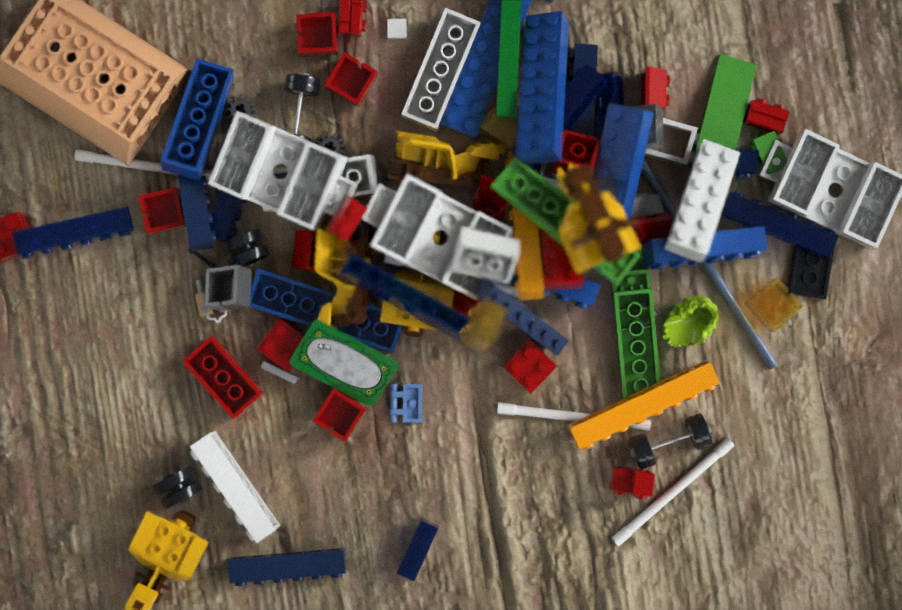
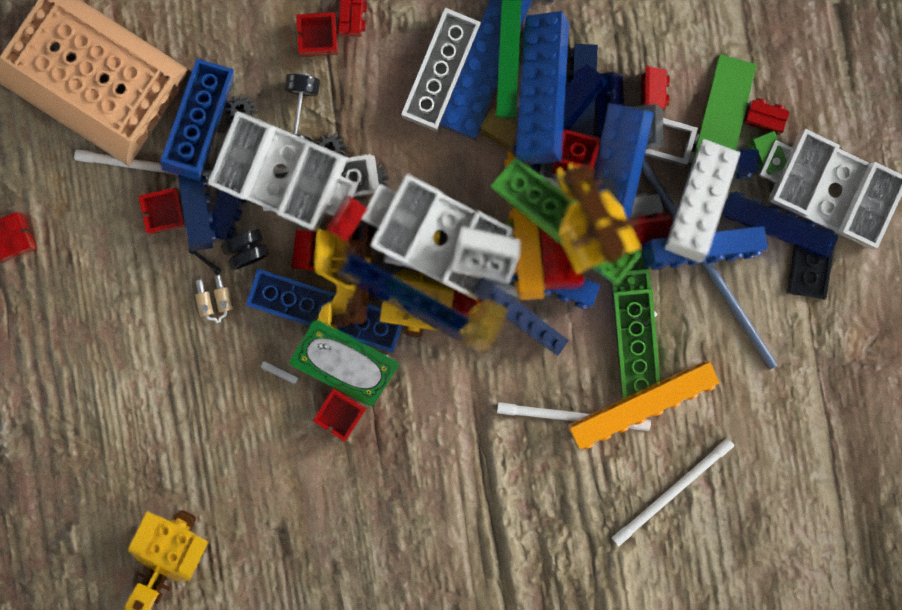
(72, 232): clear blue brick -> none
(177, 487): black wheel -> none
(223, 377): red brick -> none
(228, 288): dark grey piece -> none
(235, 487): white brick -> none
(281, 343): red brick -> none
(287, 565): dark blue brick -> none
(350, 81): red piece -> none
(397, 28): white tile -> none
(411, 403): medium blue plate -> none
(417, 549): clear blue brick -> none
(437, 161): yellow piece -> none
(489, 201): red hair -> none
(529, 366): red brick -> none
(633, 481): red brick -> none
(690, 322): lime hair -> none
(698, 431): black axle -> none
(772, 306): clear yellow piece -> none

